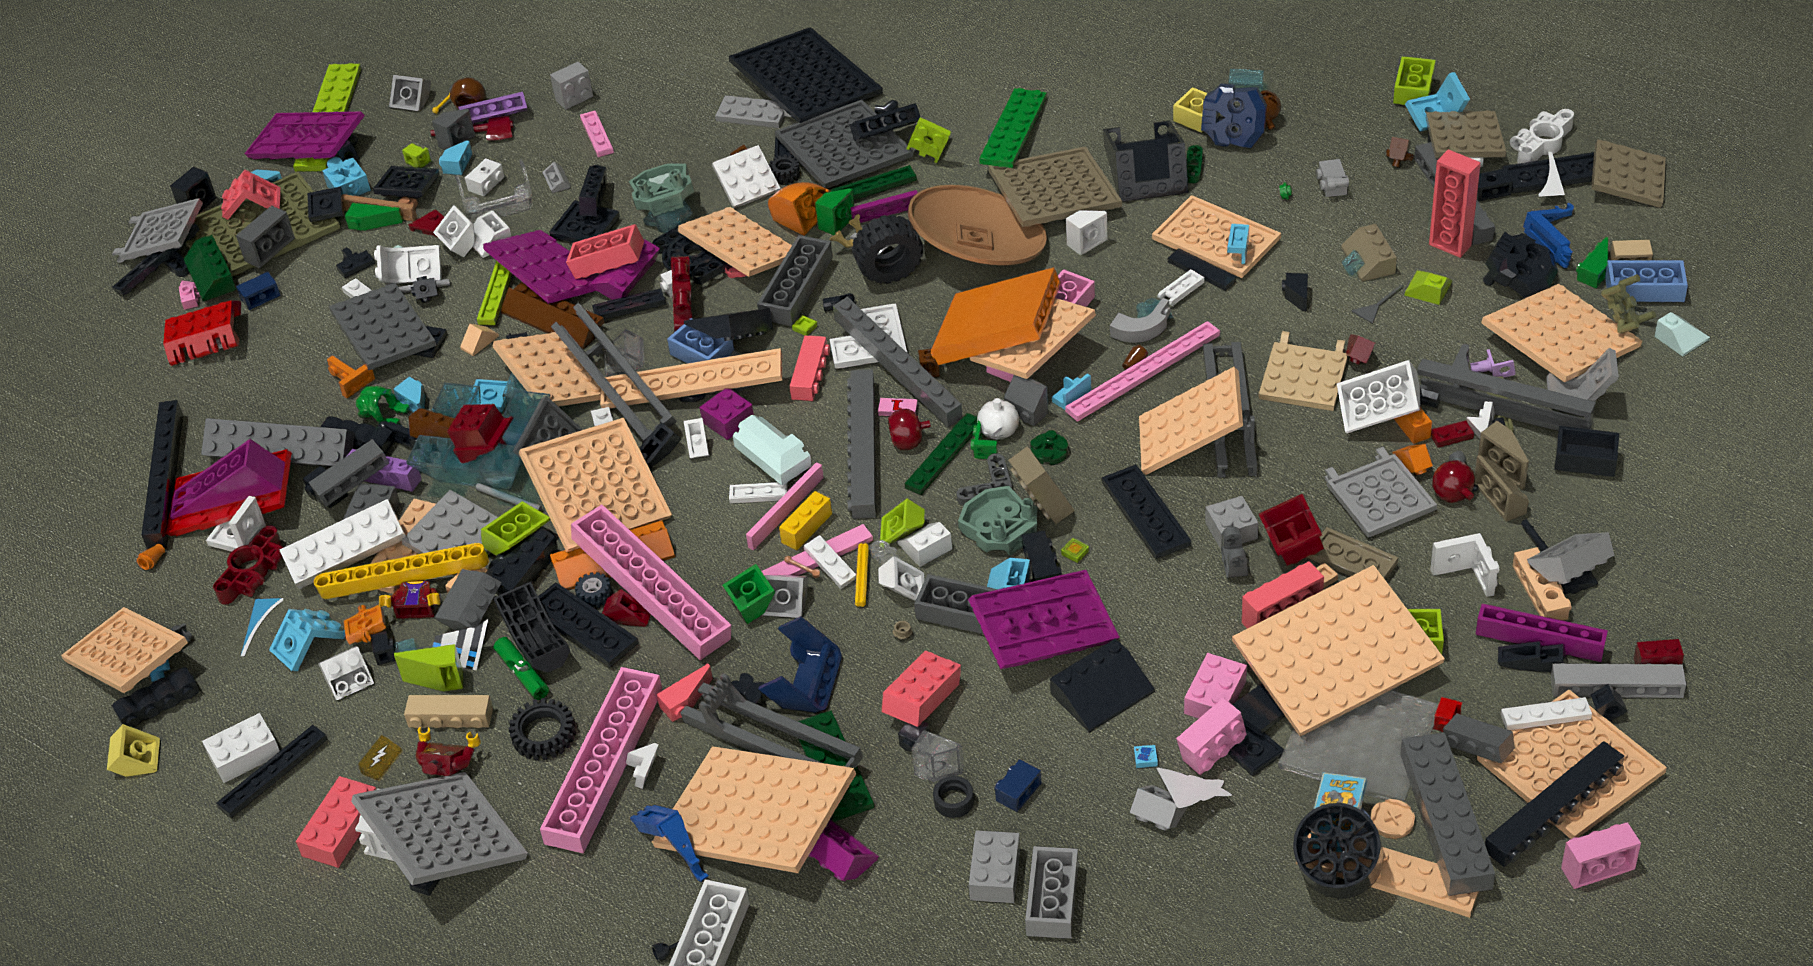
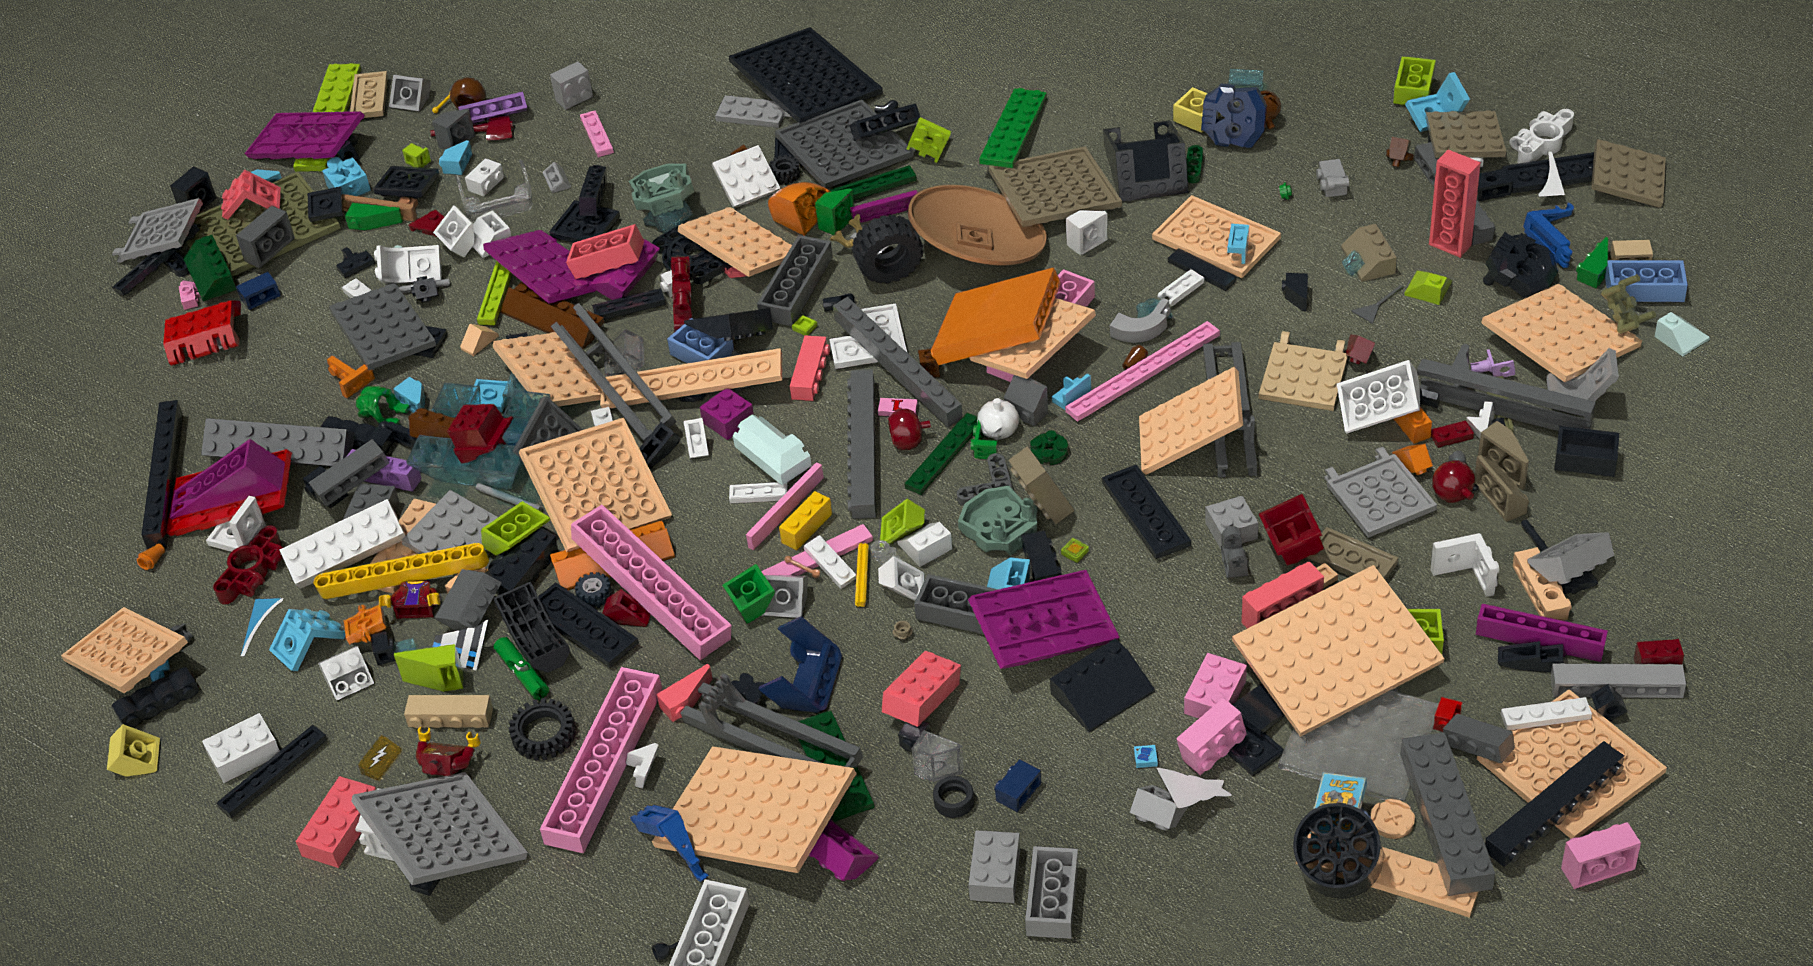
(369, 93): none -> tan plate

